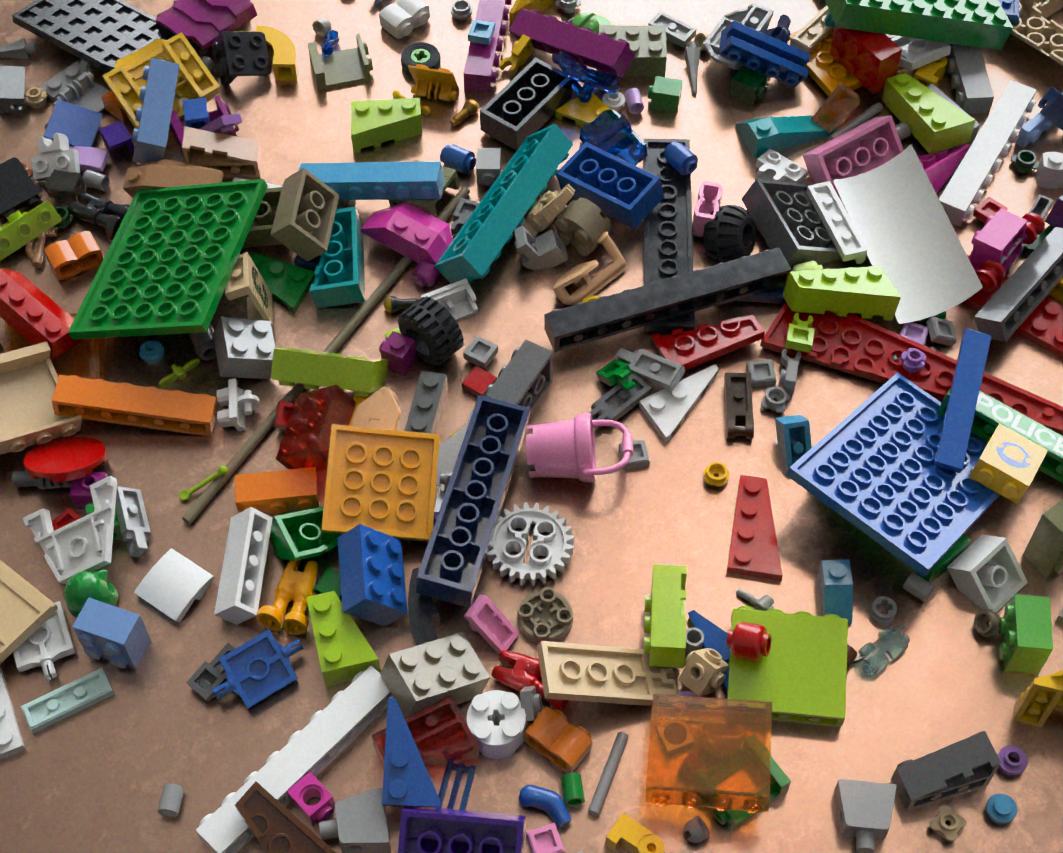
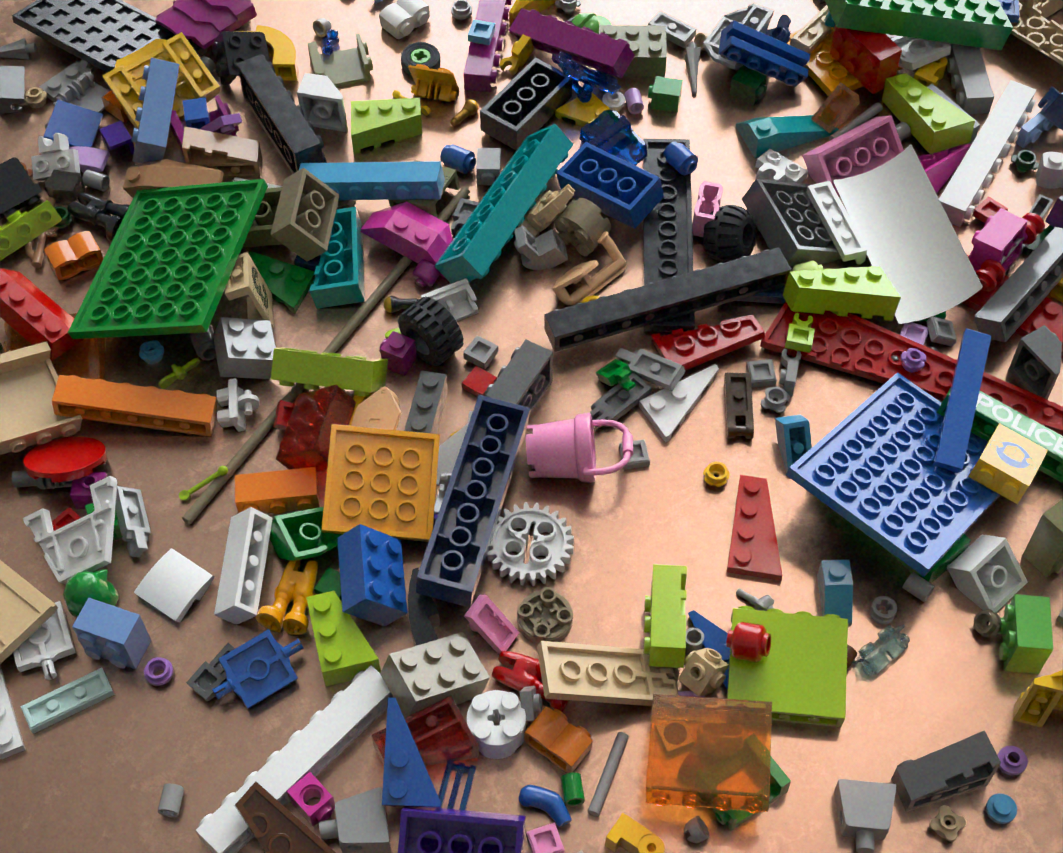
(158, 664): none -> medium lavender plate
(279, 114): none -> black brick
(322, 102): none -> white slope
(1038, 361): none -> dark grey slope

